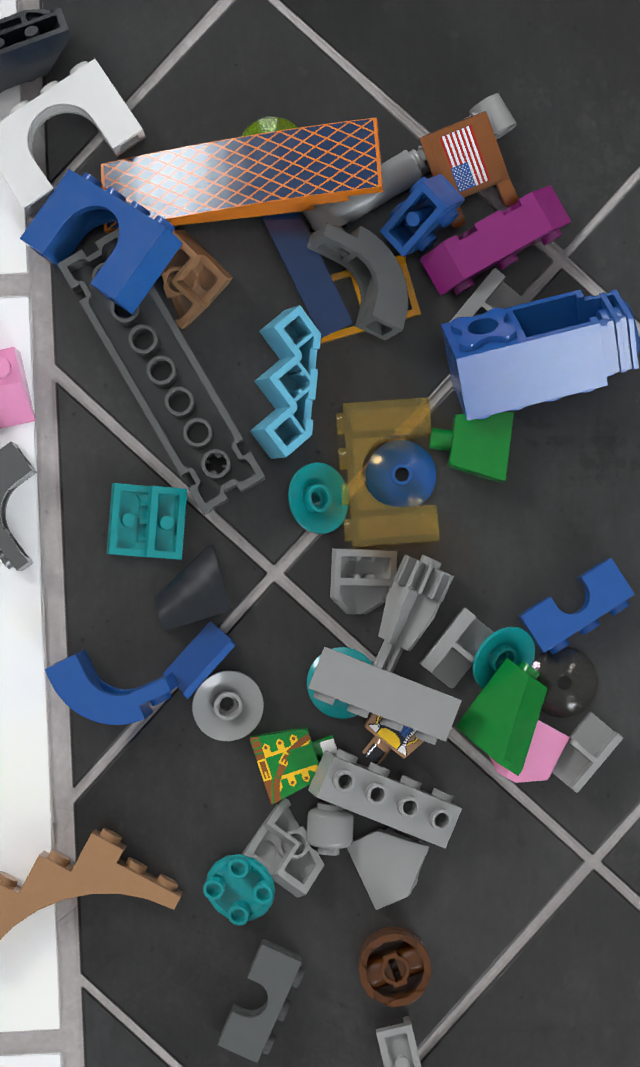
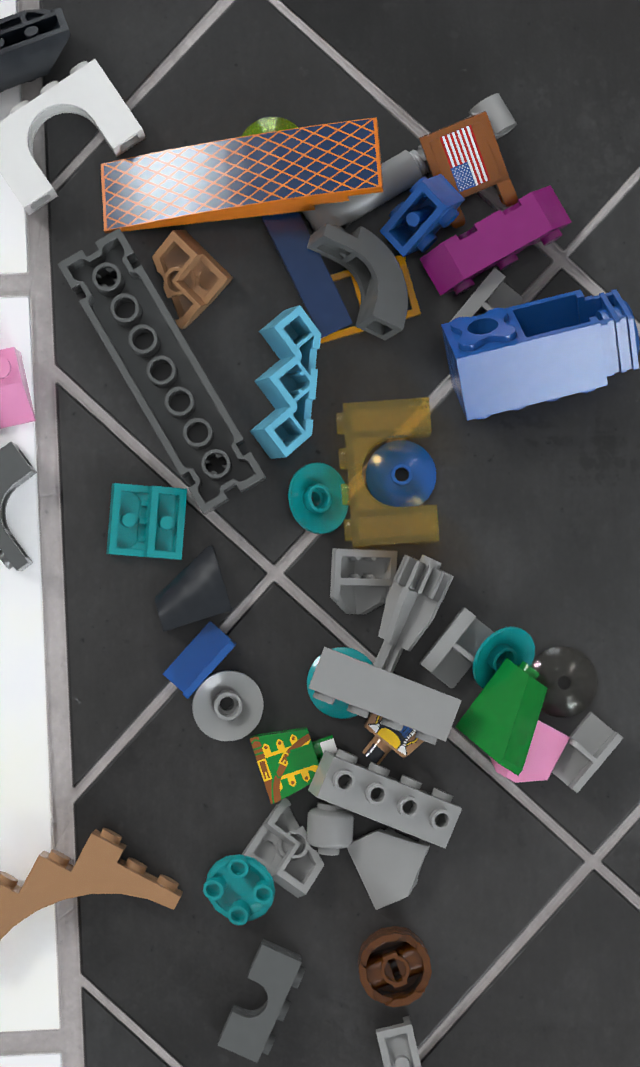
(98, 701): blue arch -> none
(142, 246): blue arch -> none
(477, 445): green torso -> none
(604, 592): blue arch -> none

